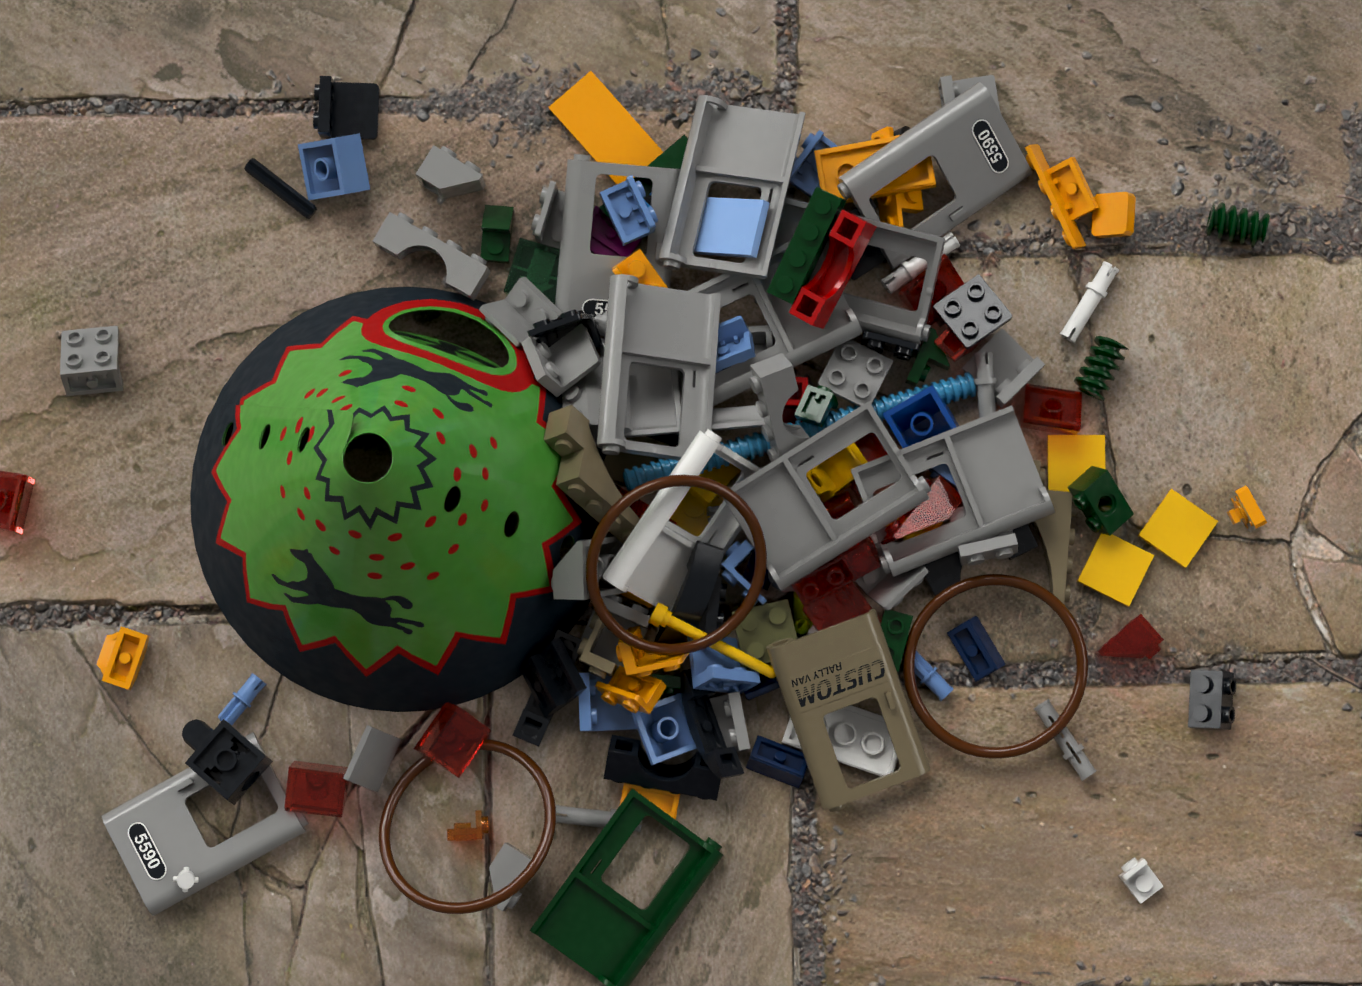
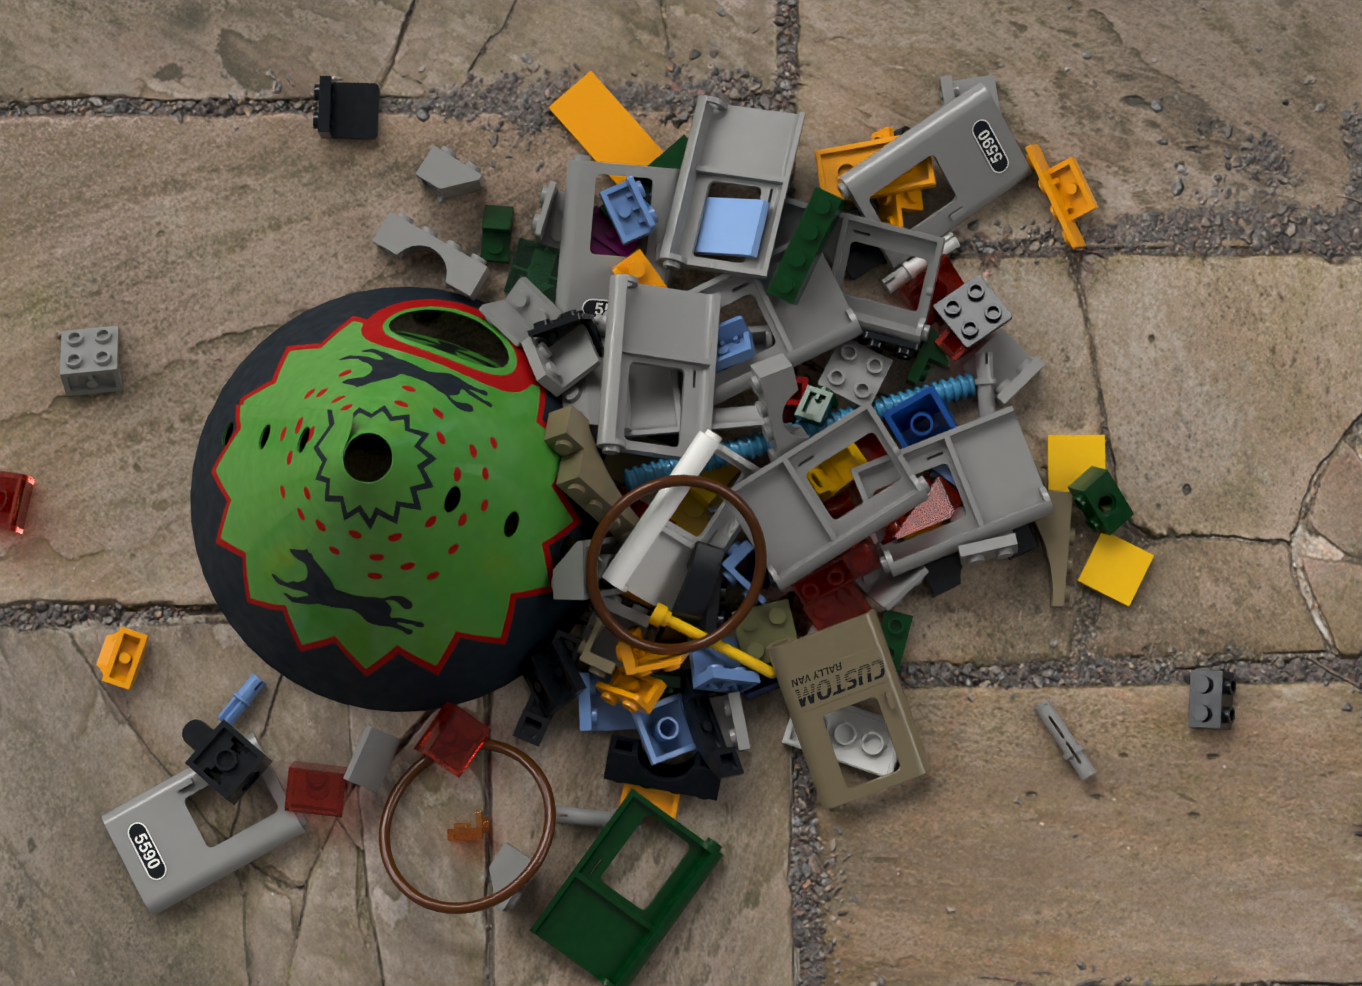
(185, 879): white piece -> none
(280, 188): black axle -> none
(334, 167): medium blue slope -> none
(777, 761): dark blue slope -> none
(802, 623): lime arm -> none
(804, 171): medium blue bracket -> none
(847, 244): red arch -> none
(931, 677): medium blue axle -> none
(976, 648): dark blue slope -> none
(995, 580): reddish brown piece -> none
(1051, 409): clear red slope -> none
(1090, 300): white pin -> none
(1099, 367): dark green piece -> none
(1114, 215): light orange piece -> none
(1132, 641): clear red slope -> none
(1140, 879): white bracket -> none
(1177, 528): yellow tile -> none
(1238, 224): dark green piece -> none
(1246, 509): light orange piece -> none

